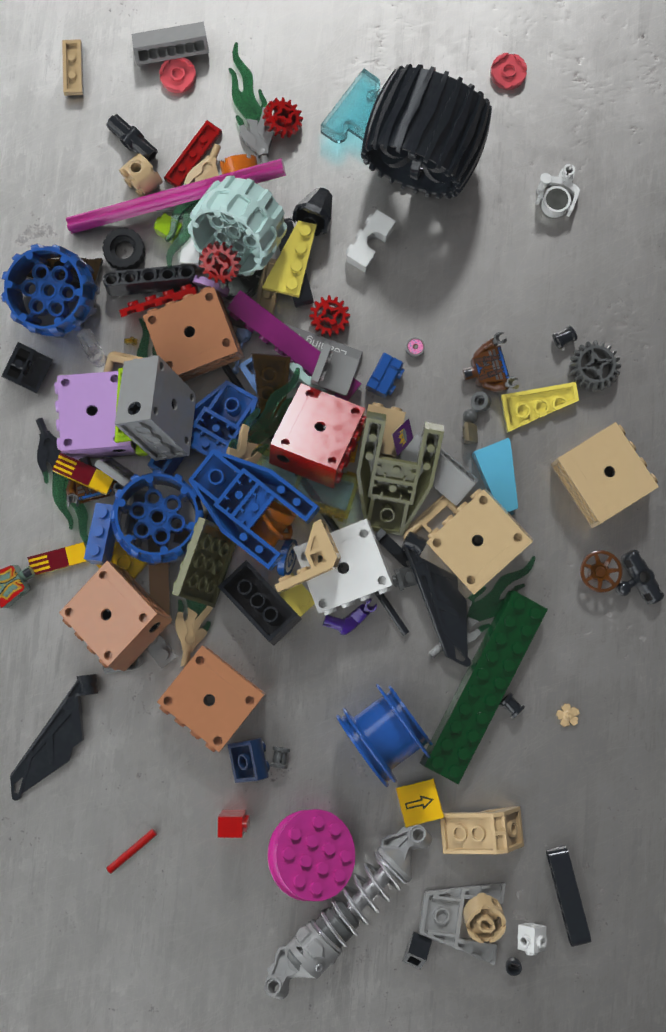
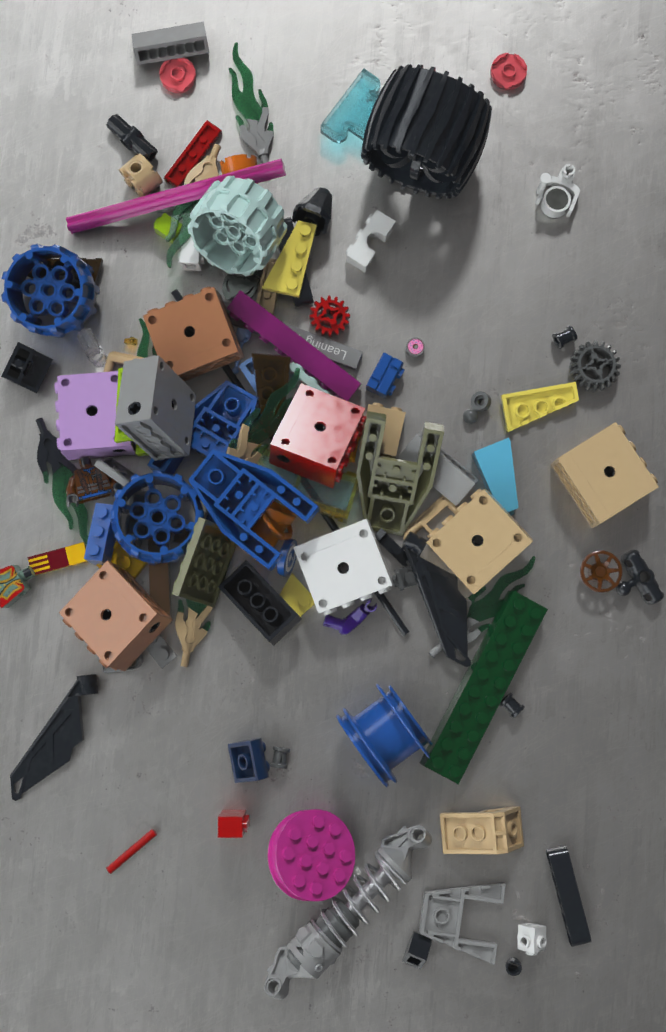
(72, 67): tan plate -> none
(82, 473): tile -> none
(118, 236): black tyre -> none
(148, 280): black beam -> none
(152, 301): red wing -> none
(203, 282): lavender tile -> none
(208, 676): nougat gear -> none
(220, 262): red gear -> none
(282, 118): red gear -> none
(319, 543): tan bracket -> none
(334, 370): light grey bracket -> none
(402, 437): dark purple sticker -> none
(420, 802): yellow tile -> none
(469, 433): dark tan slope -> none
(484, 918): tan brick -> none
(490, 367): torso -> none
(568, 715): tan plant -> none

